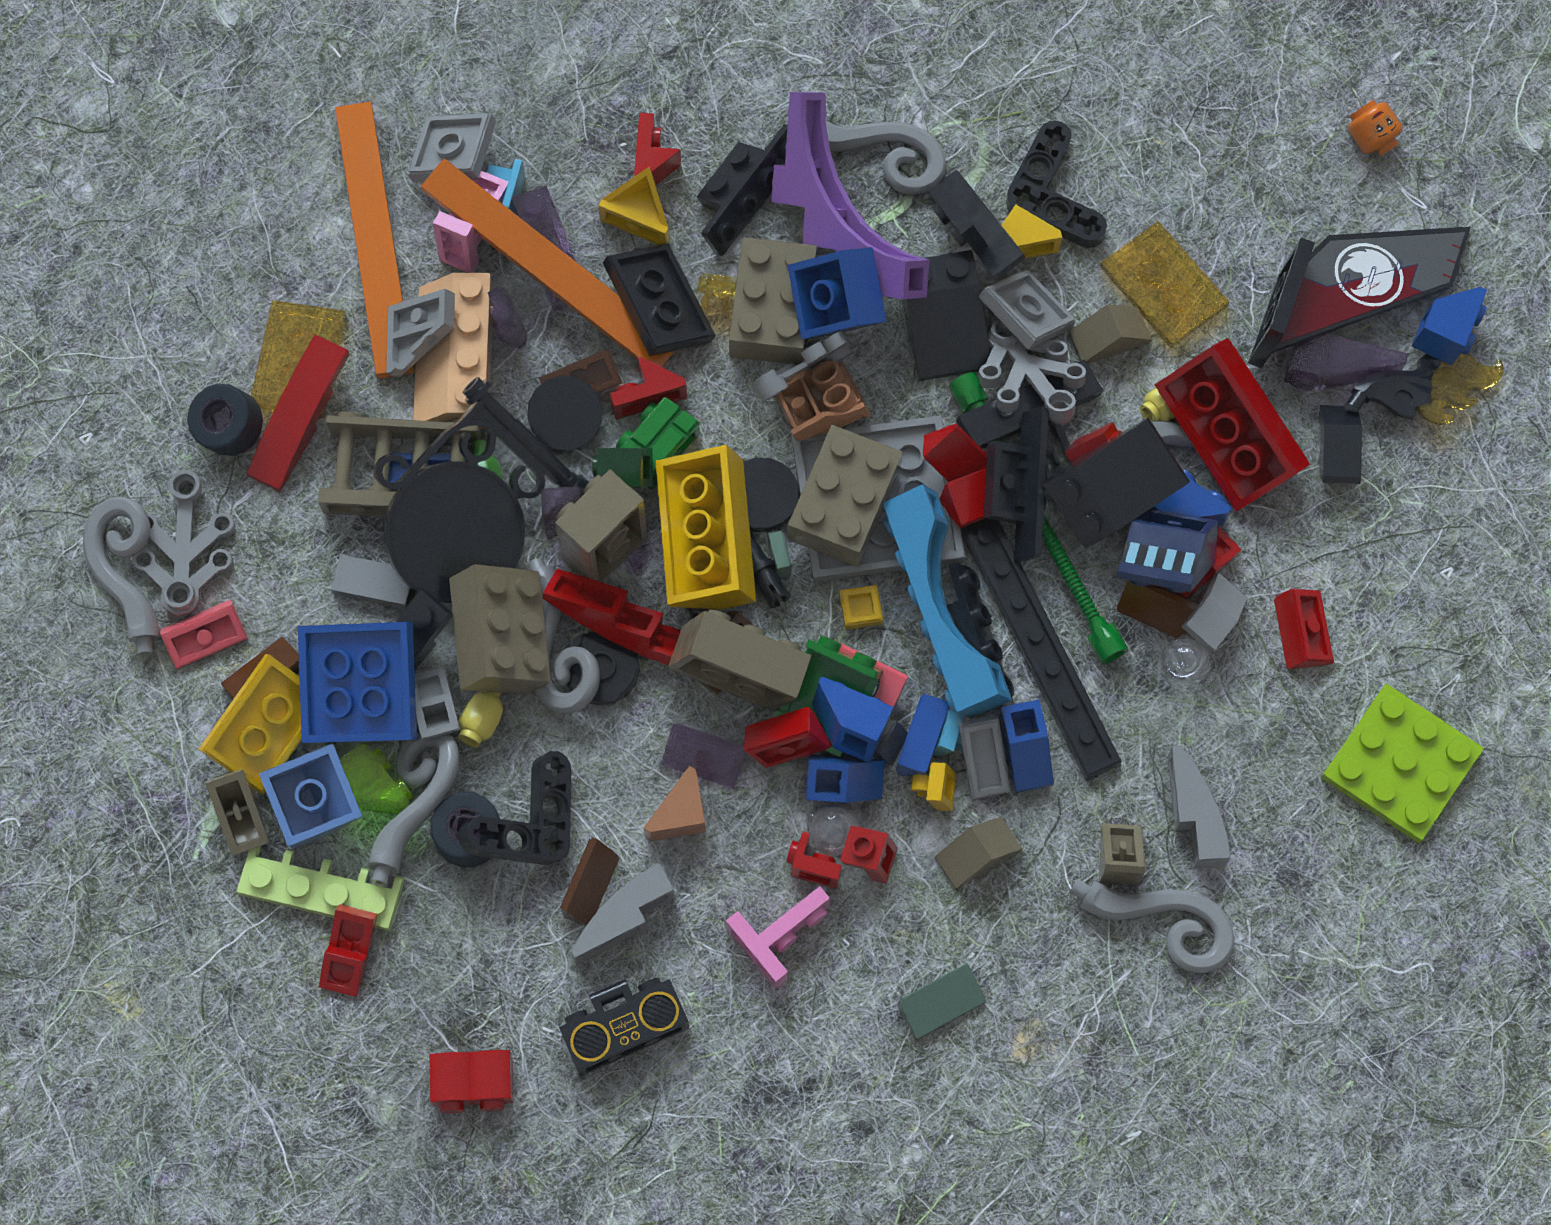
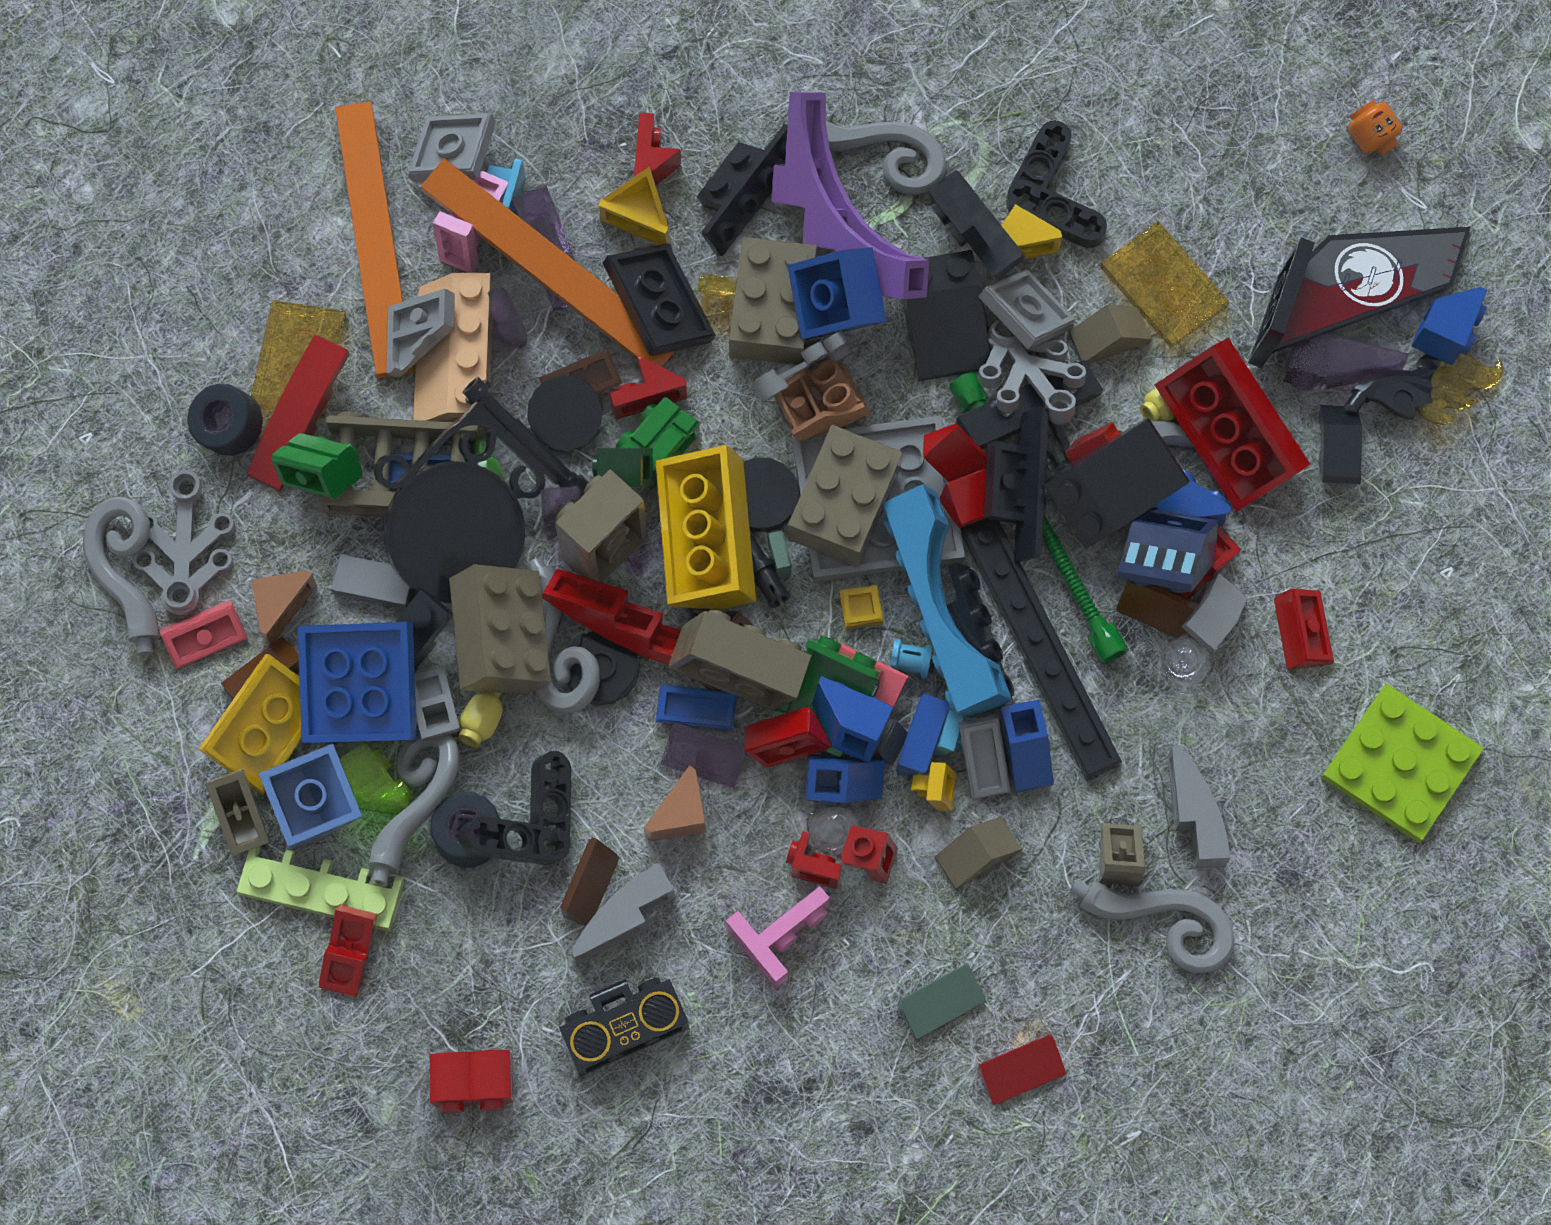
(279, 600): none -> nougat slope
(317, 465): none -> green brick
(696, 707): none -> blue tile
(911, 658): none -> medium azure bush
(1021, 1069): none -> red slope

